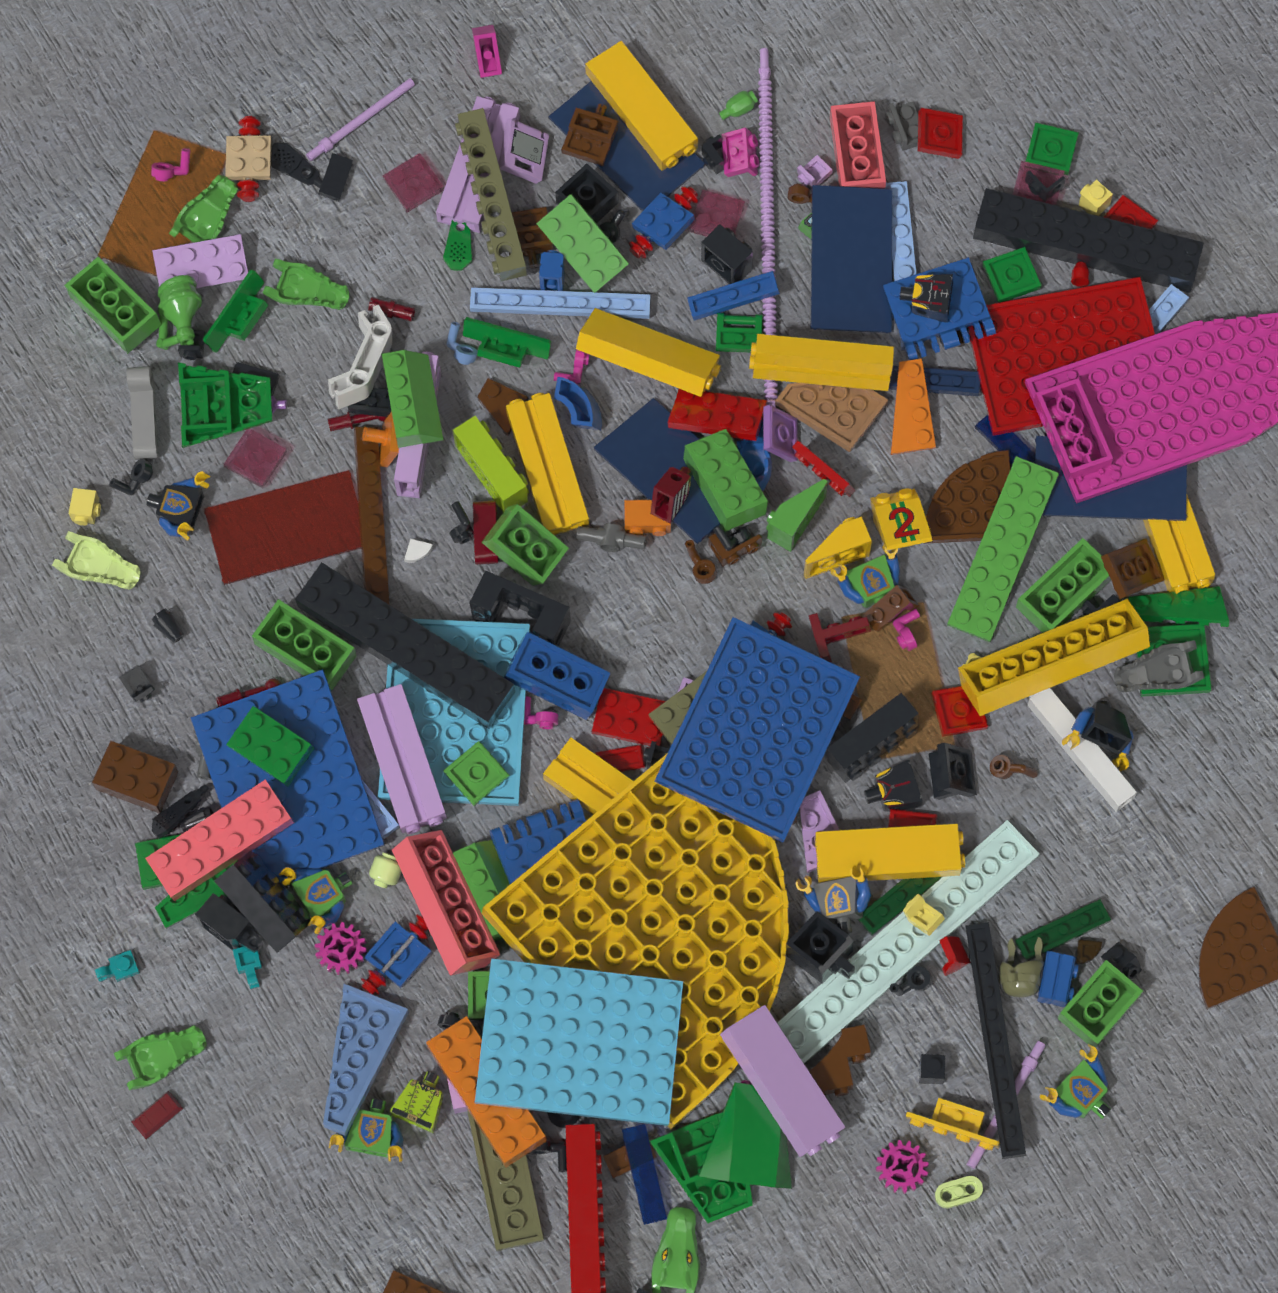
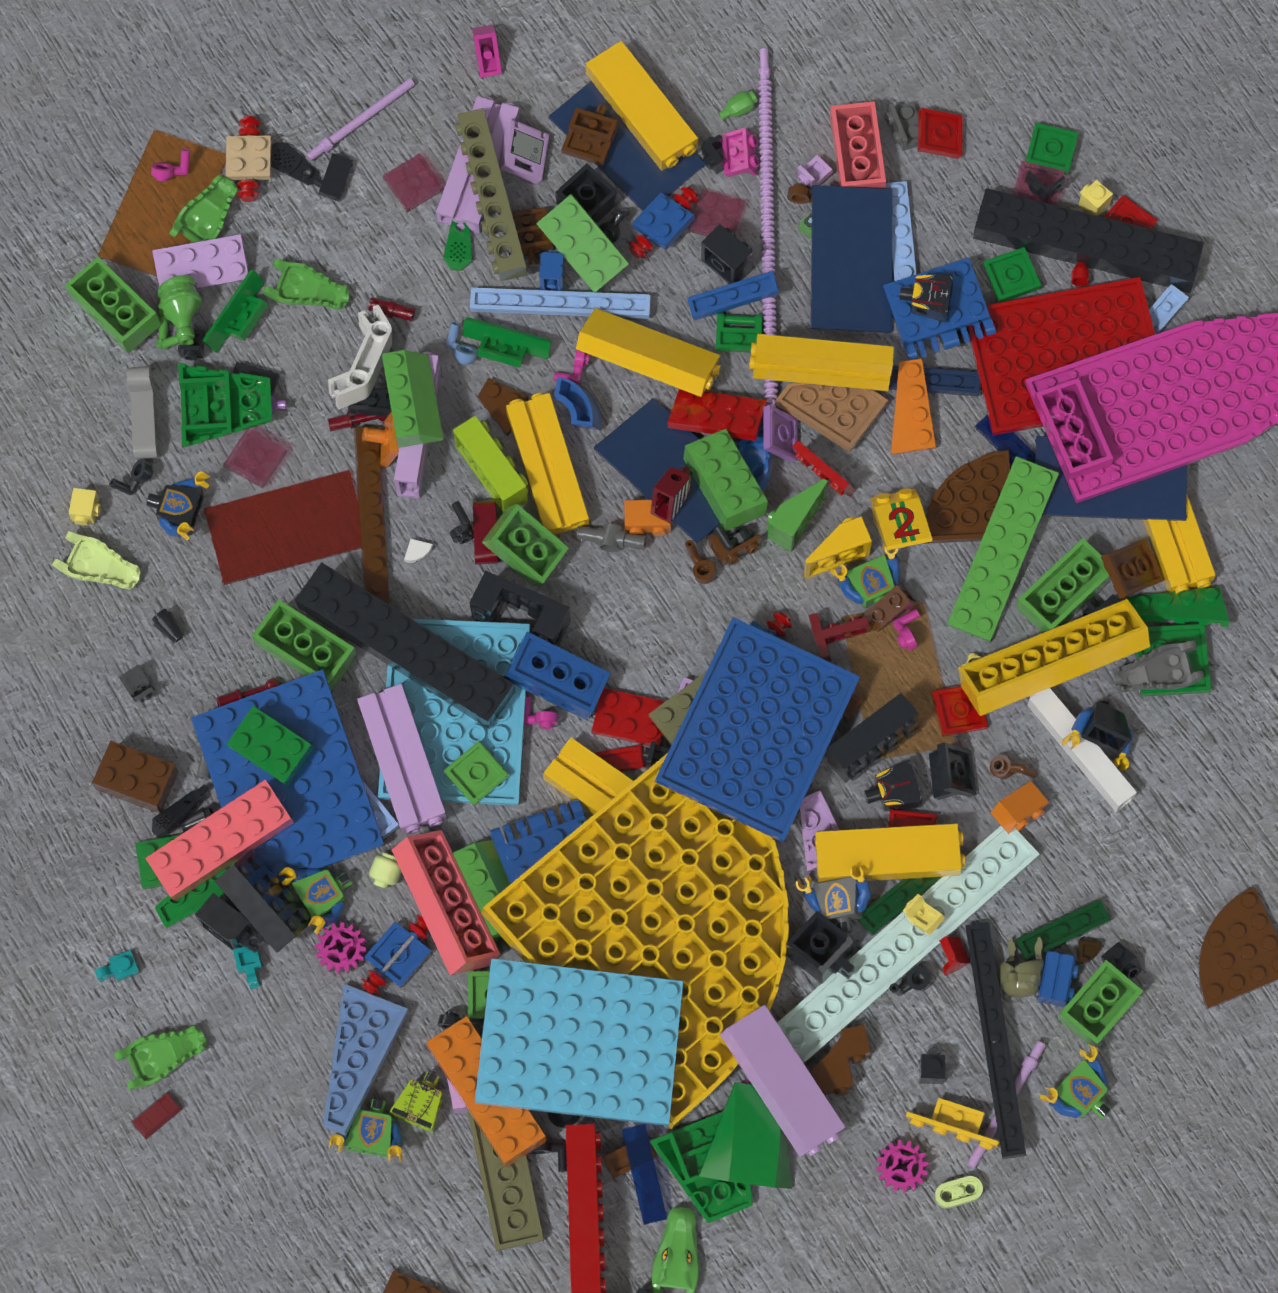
(1020, 807): none -> orange brick

